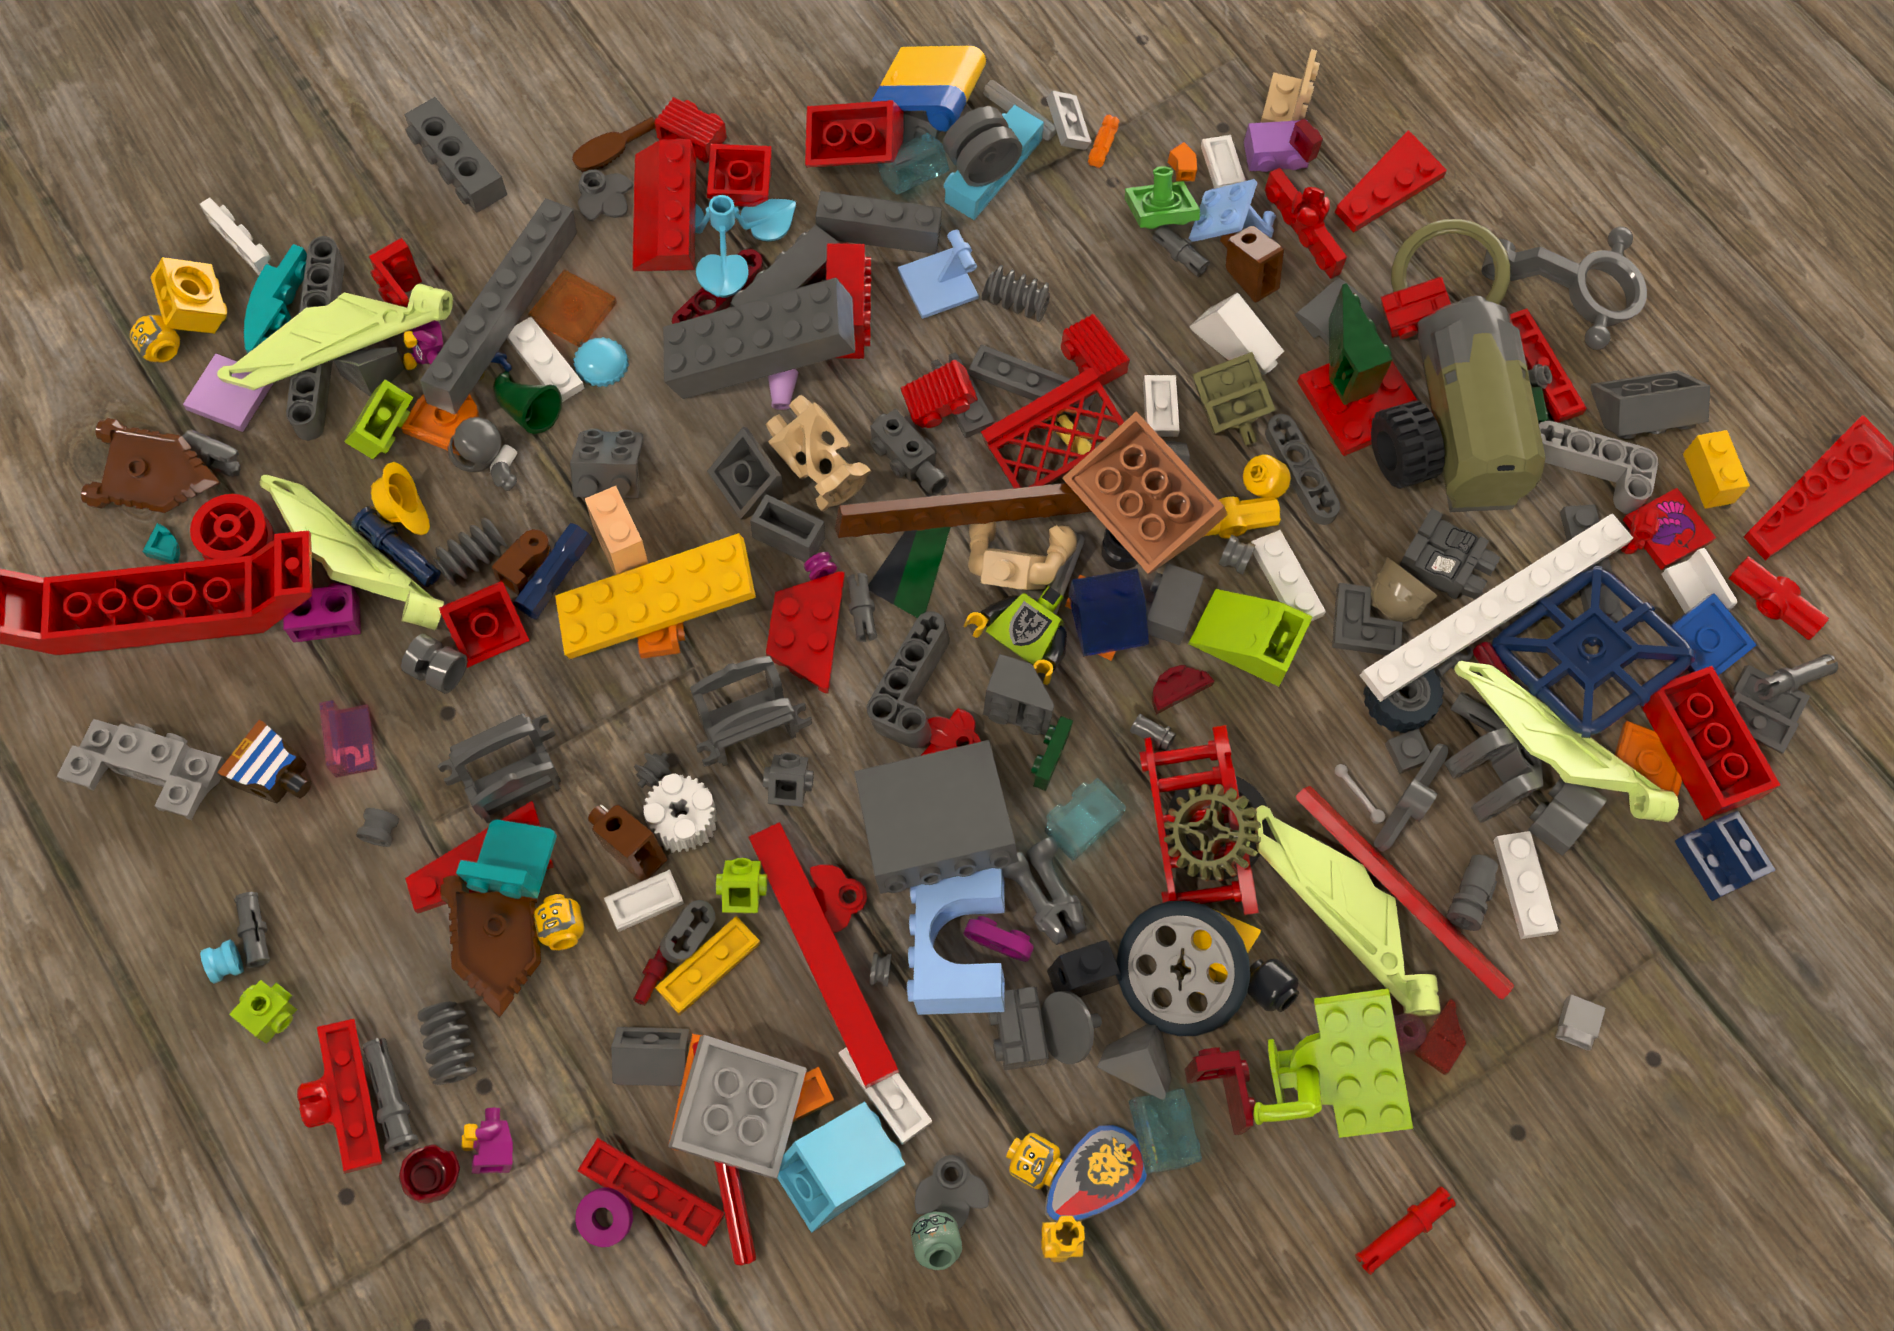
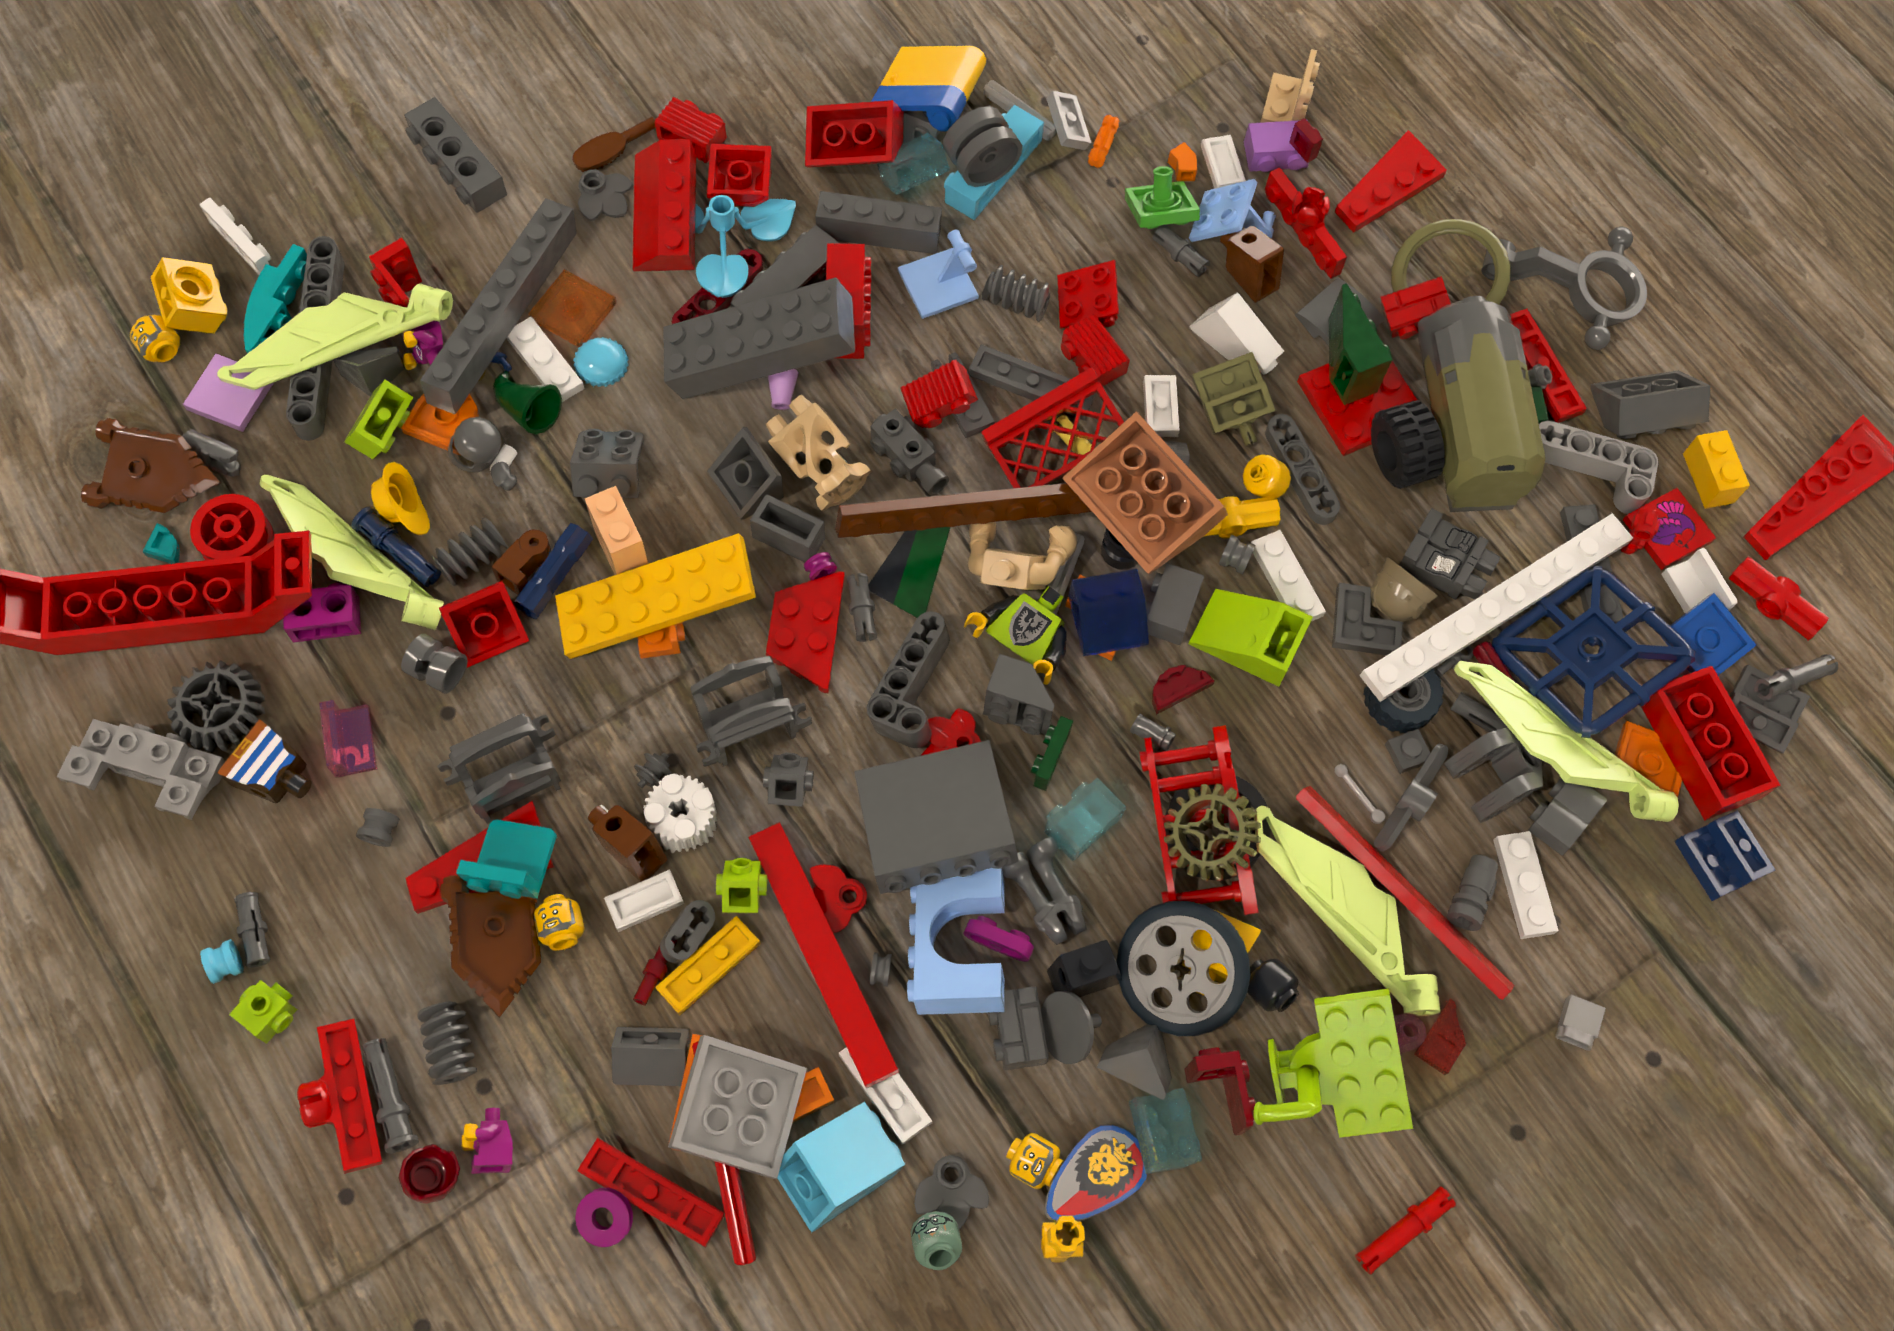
(209, 697): none -> dark grey gear
(1087, 293): none -> red hinge

